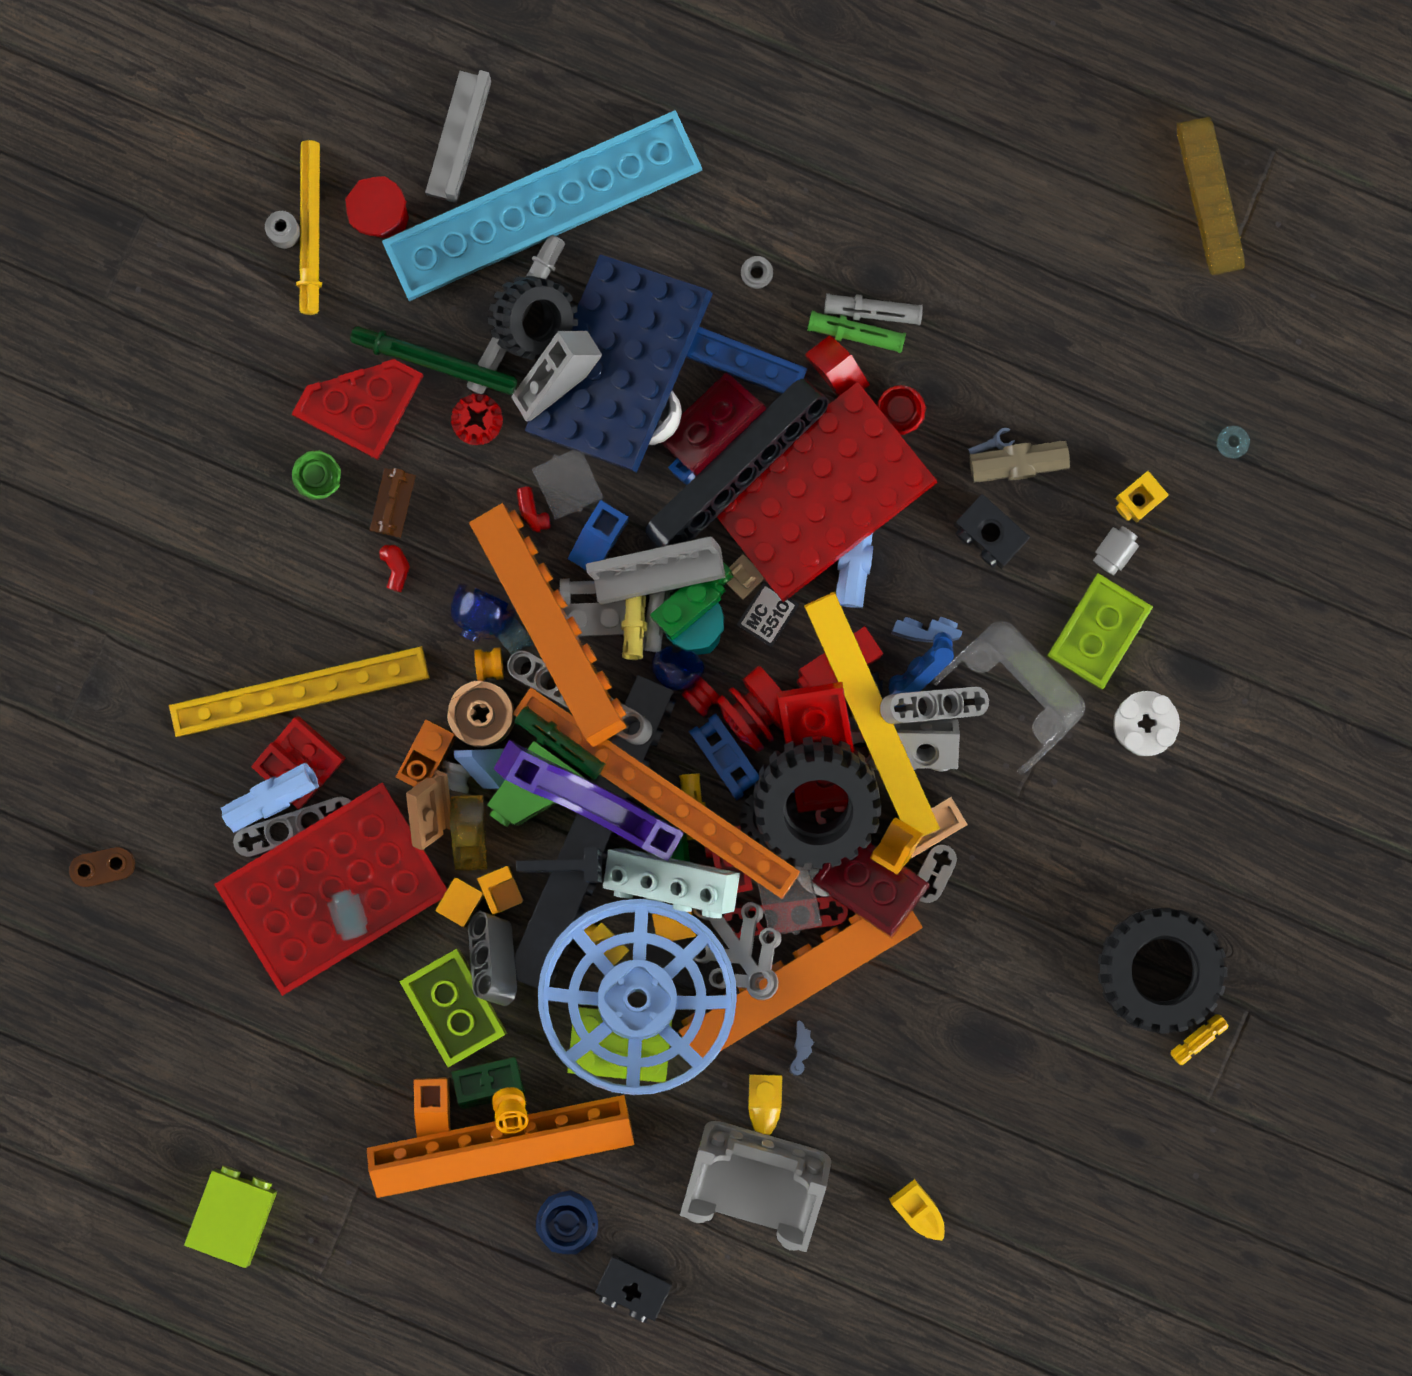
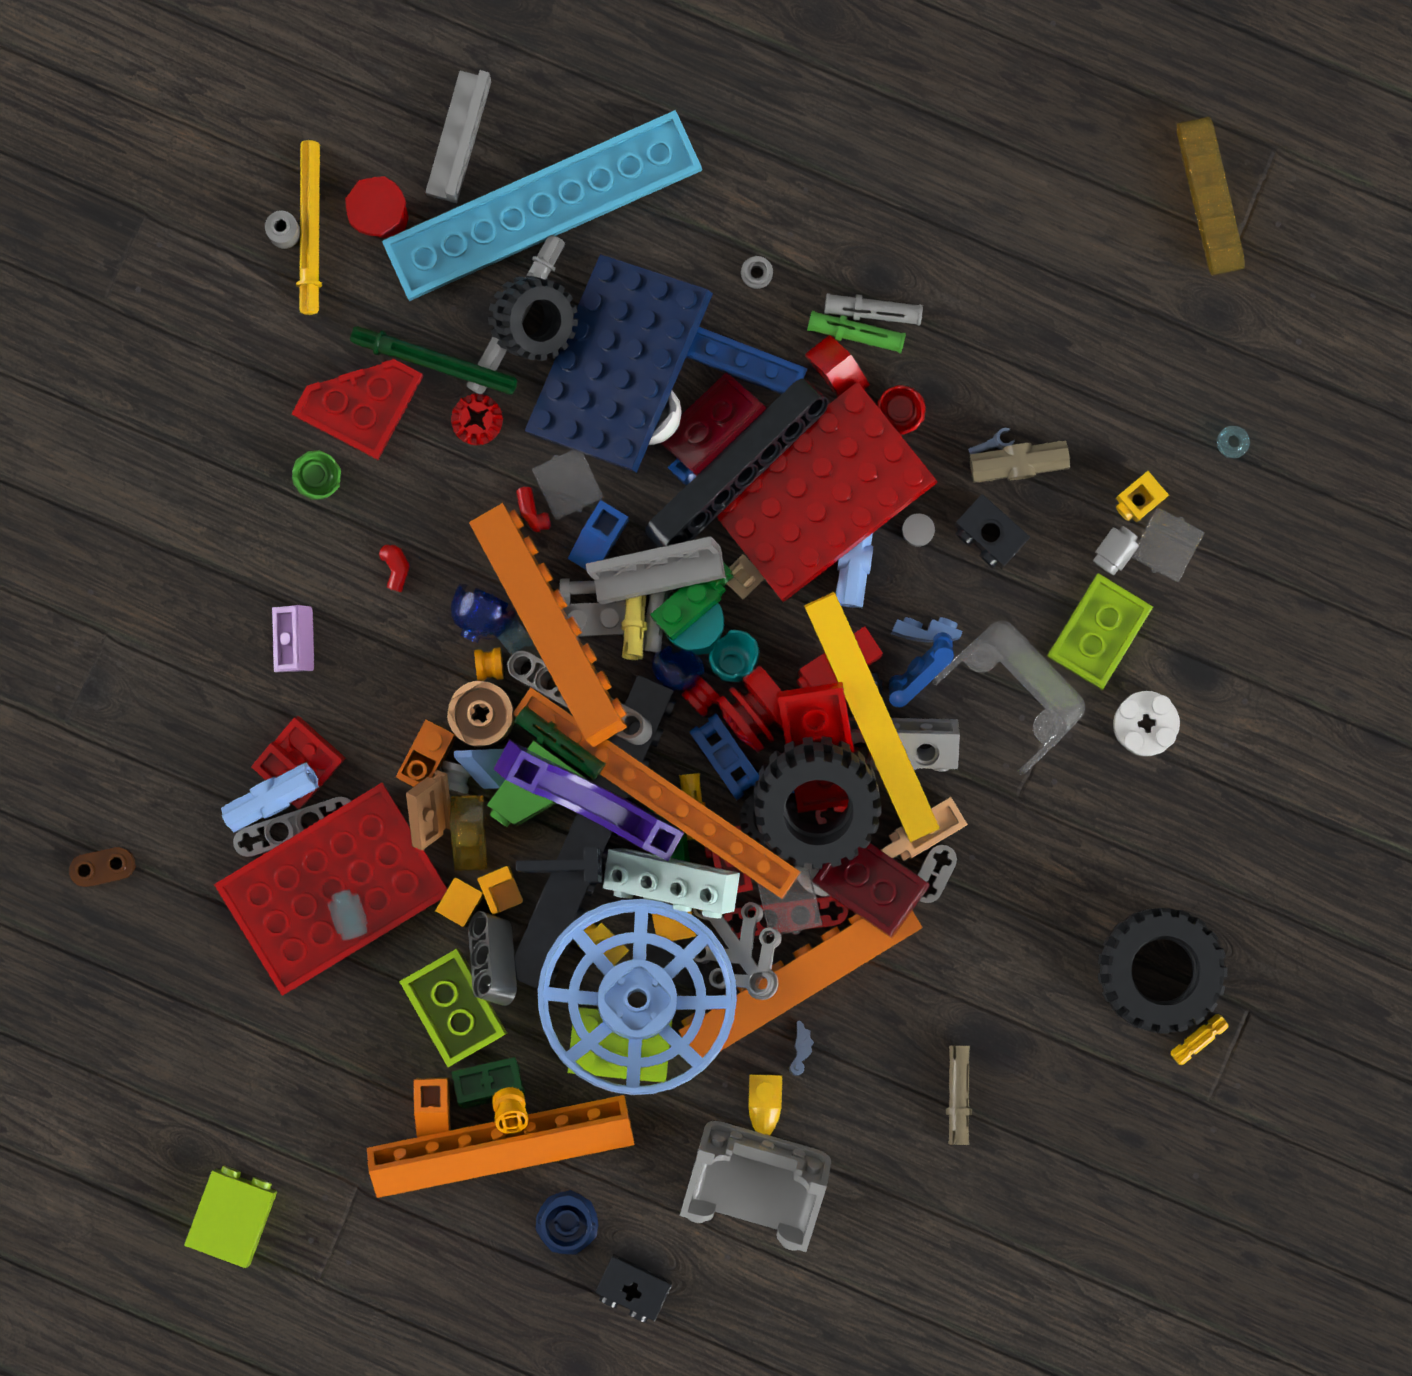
(293, 638): none -> lavender slope
(299, 691): yellow tile -> none
(392, 502): reddish brown hinge -> none
(557, 371): light grey slope -> none
(734, 656): none -> teal hair
(767, 615): sticker -> none
(896, 846): light orange panel -> none
(918, 530): none -> light grey tile
(919, 1211): yellow plate -> none
(934, 703): light grey beam -> none
(959, 1095): none -> dark tan pin
(1167, 544): none -> clear piece

